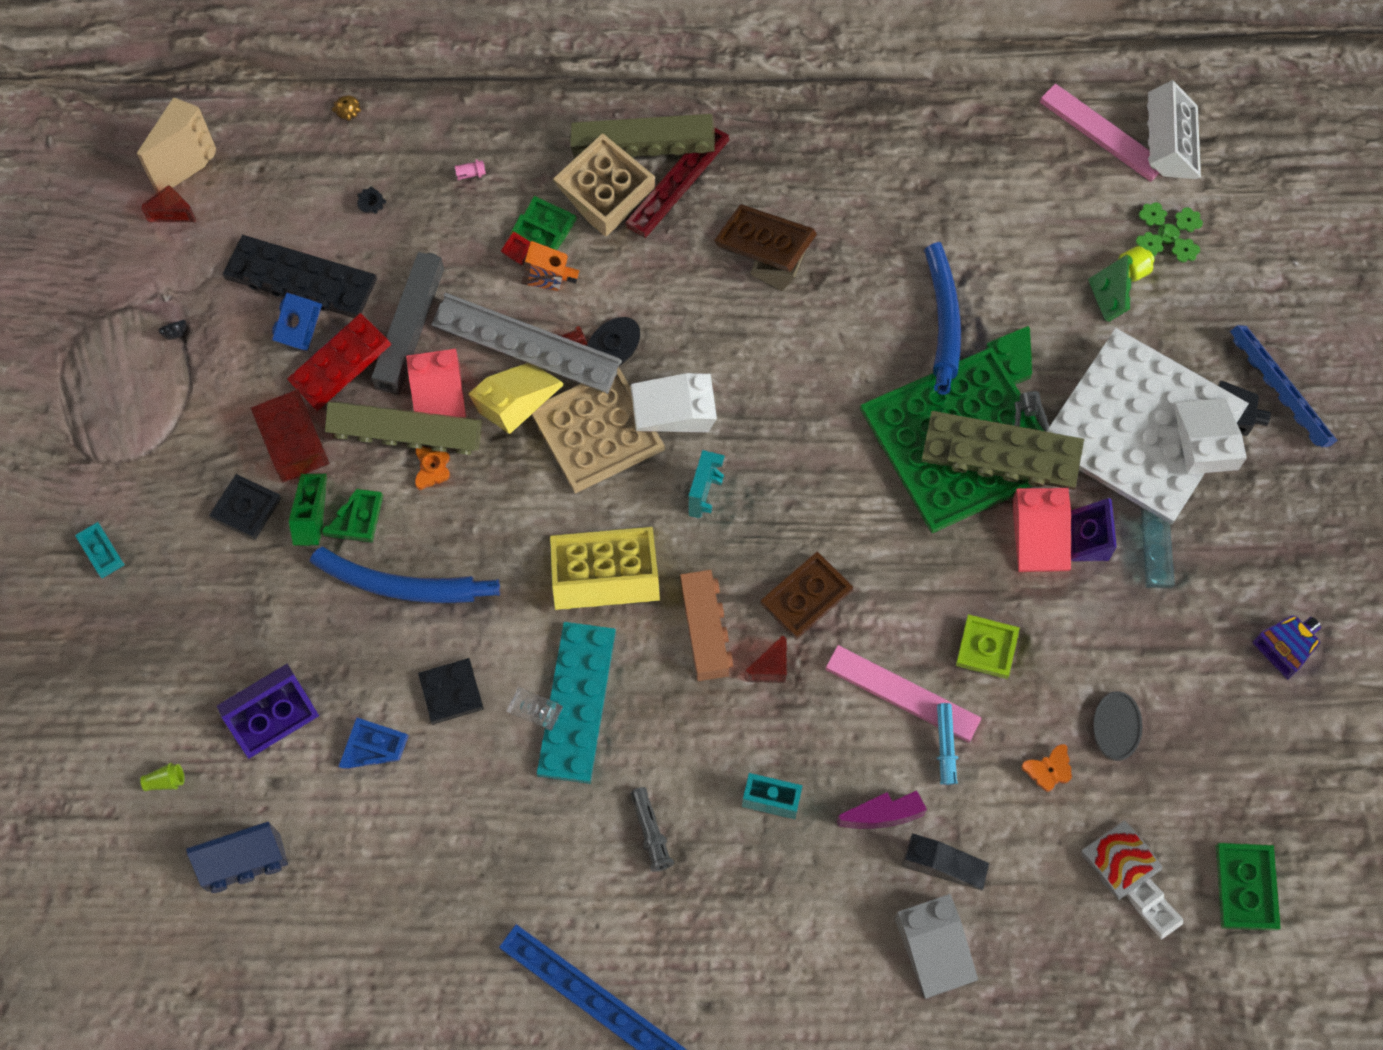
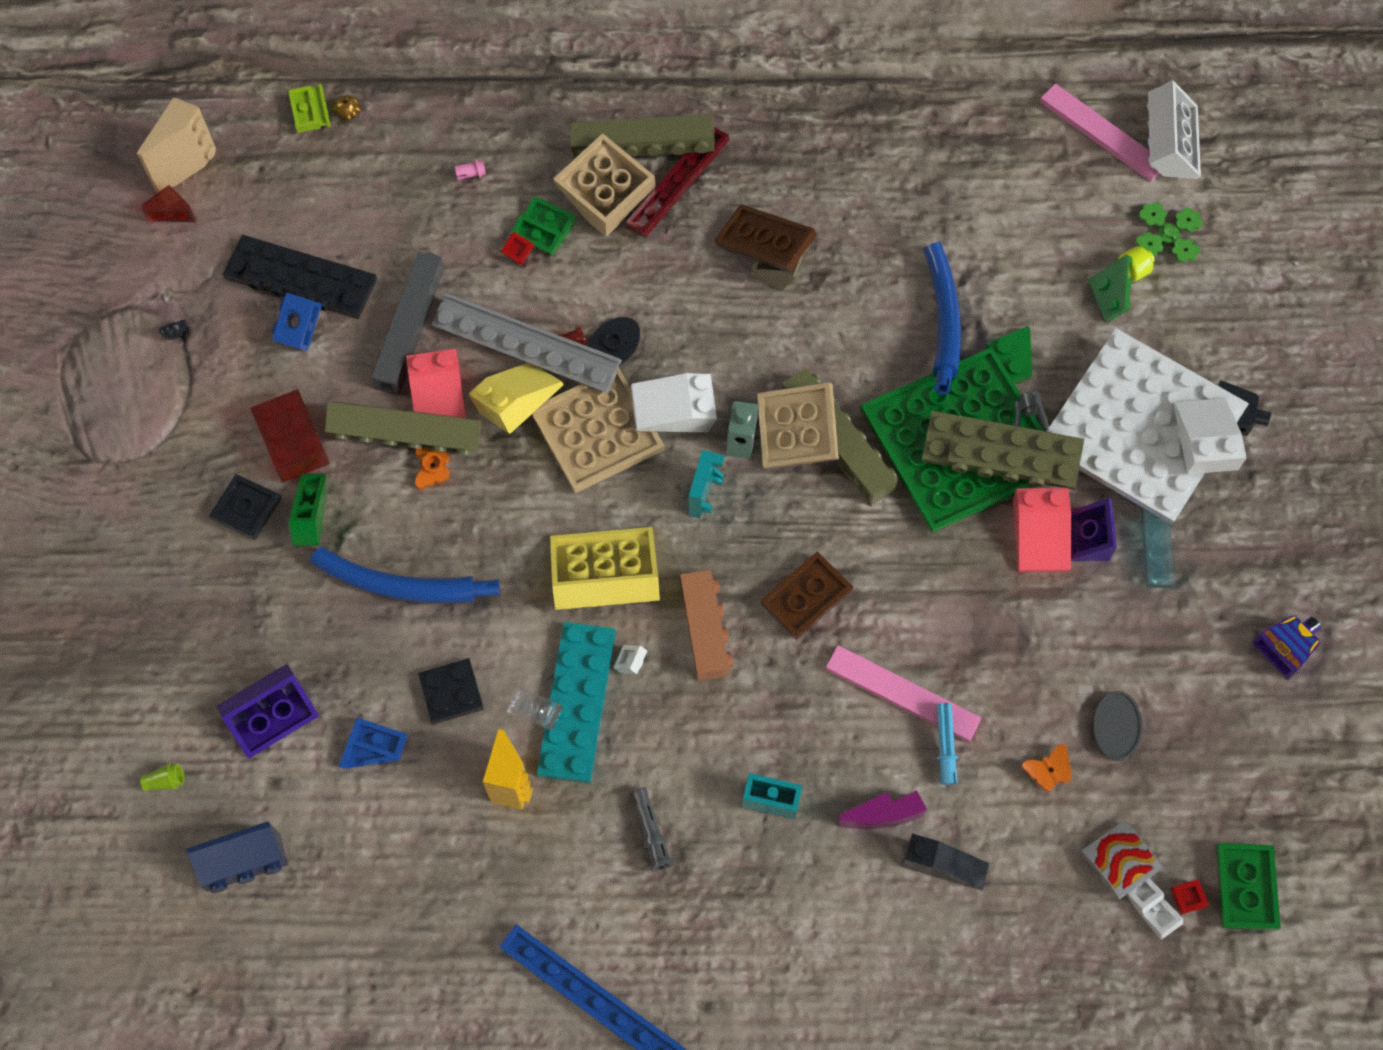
(99, 550): teal plate -> none
(309, 108): none -> lime plate
(339, 361): red plate -> none
(357, 518): green wing -> none
(370, 196): black animal -> none
(506, 775): none -> yellow slope
(547, 268): orange torso -> none
(630, 659): none -> white plate
(742, 424): none -> sand green torso
(771, 665): clear red slope -> none
(797, 426): none -> tan plate
(856, 457): none -> olive brick
(936, 946): light grey slope -> none
(987, 646): lime plate -> none
(1189, 897): none -> red plate
(1288, 394): blue plate -> none

